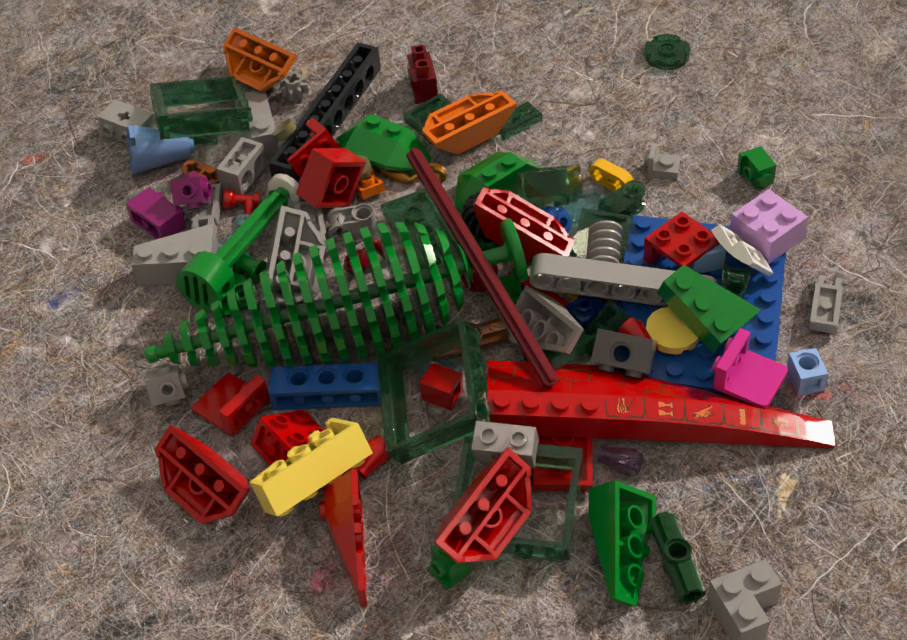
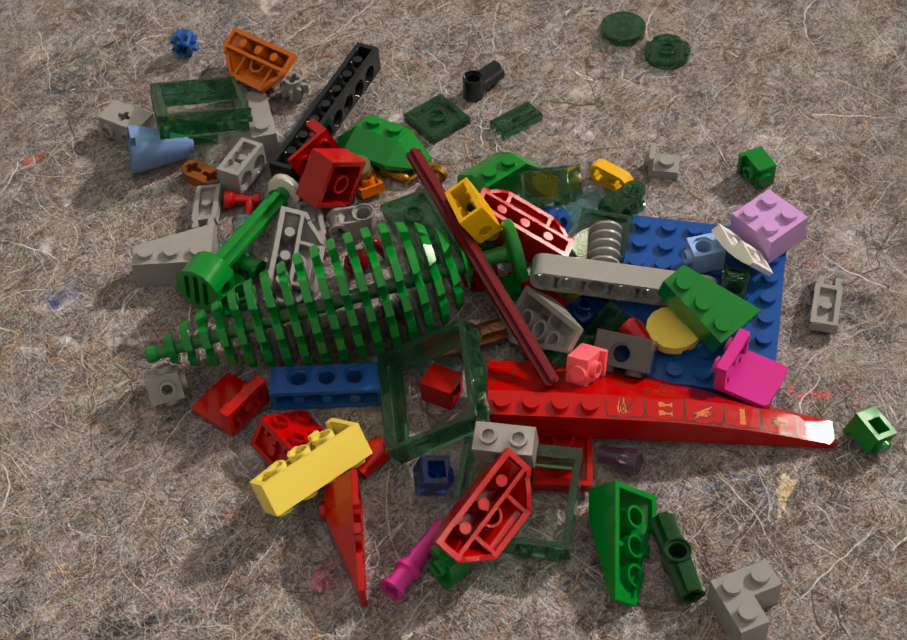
(156, 214): magenta brick -> none
(184, 42): none -> blue gear
(191, 190): magenta brick -> none
(199, 477): red wedge -> none
(284, 130): olive tile -> none
(408, 568): none -> dark pink pin
(421, 74): dark red hips -> none
(432, 475): none -> clear blue brick
(468, 121): orange wedge -> none
(478, 81): none -> black piece
(480, 222): none -> yellow torso
(586, 364): none -> coral brick
(623, 28): none -> clear green tile
(680, 241): red bracket -> none
(807, 372): light blue brick -> none
(871, 431): none -> green brick

